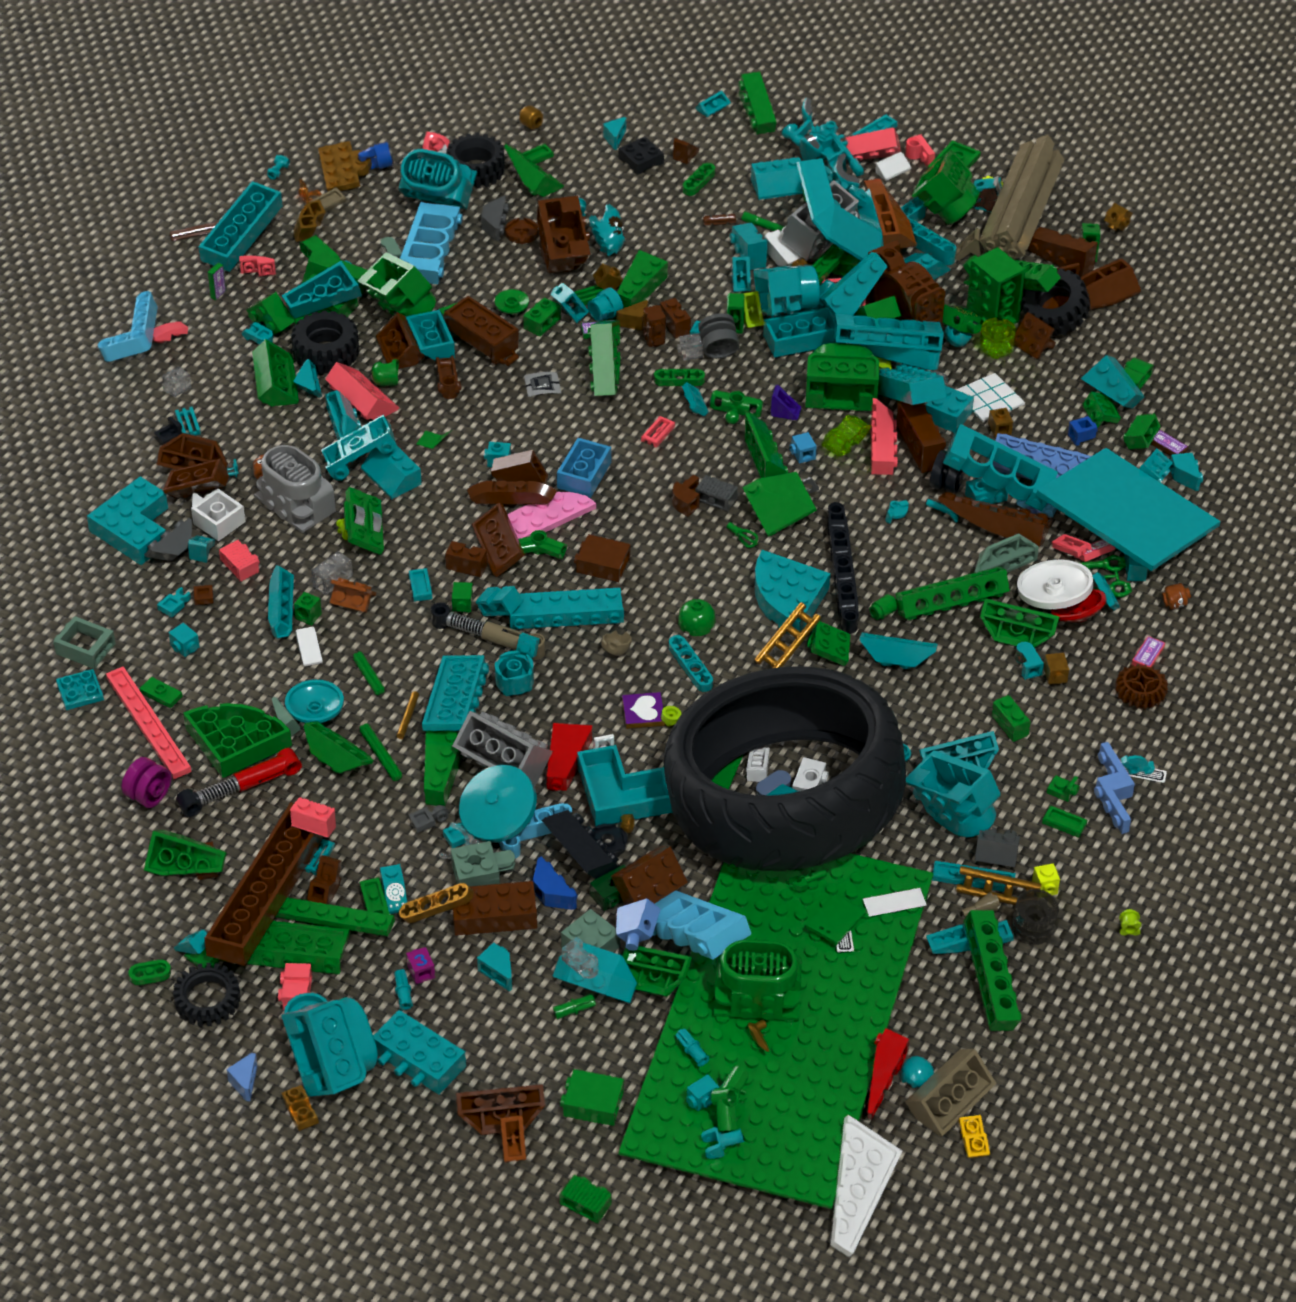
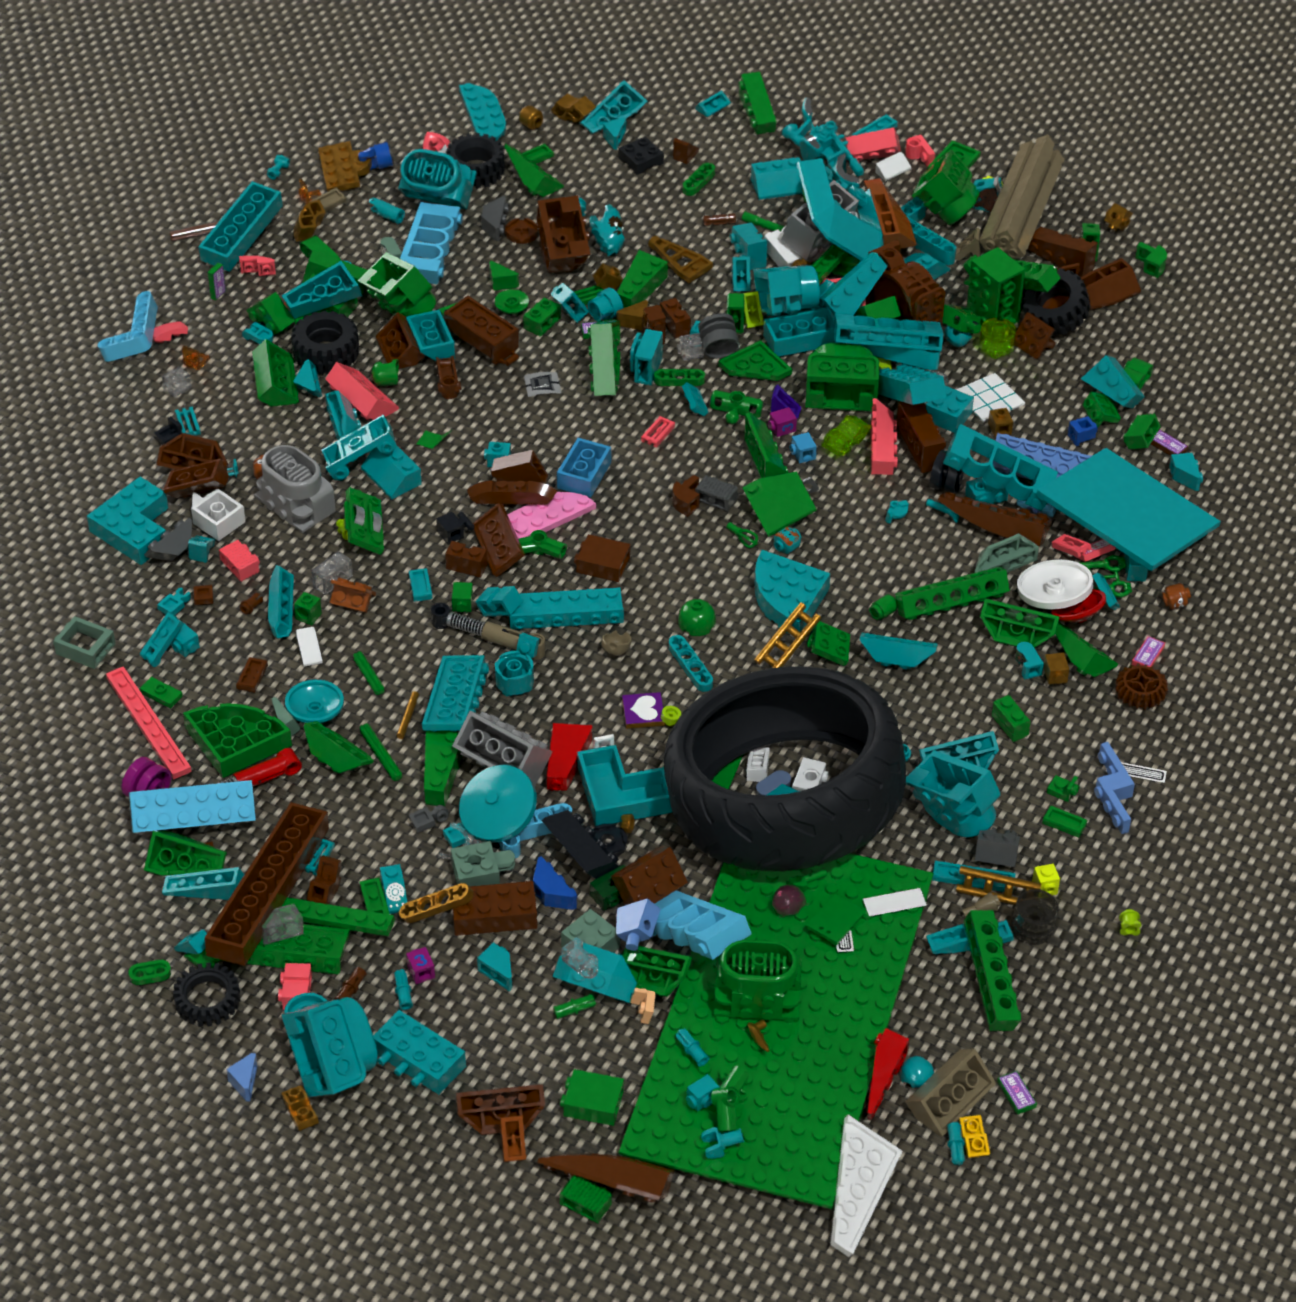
(79, 689): teal tile -> none
(161, 639): none -> teal plate
(191, 358): none -> clear orange bracket
(192, 806): none -> medium azure brick
(204, 884): none -> teal slope
(248, 605): none -> reddish brown pin
(252, 674): none -> reddish brown plate
(282, 924): none -> clear slope
(313, 817): coral brick -> none
(351, 985): none -> reddish brown pin
(387, 210): none -> teal piece
(452, 528): none -> black brick
(483, 110): none -> teal plate
(502, 277): none -> green slope
(572, 108): none -> pearl gold brick
(615, 1172): none -> reddish brown wedge
(619, 103): none -> teal wedge
(645, 1000): none -> light nougat bracket
(646, 356): none -> teal brick
(688, 272): none -> pearl gold plate
(755, 362): none -> green plate
(782, 422): none -> magenta brick
(787, 540): none -> teal head
(788, 900): none -> hair
(842, 568): black beam -> none
(956, 1143): none -> teal axle
(1017, 1092): none -> tile
(1083, 654): none -> green wedge
(1137, 764): teal piece -> none
(1153, 259): none -> green brick
(1157, 465): teal bracket -> none

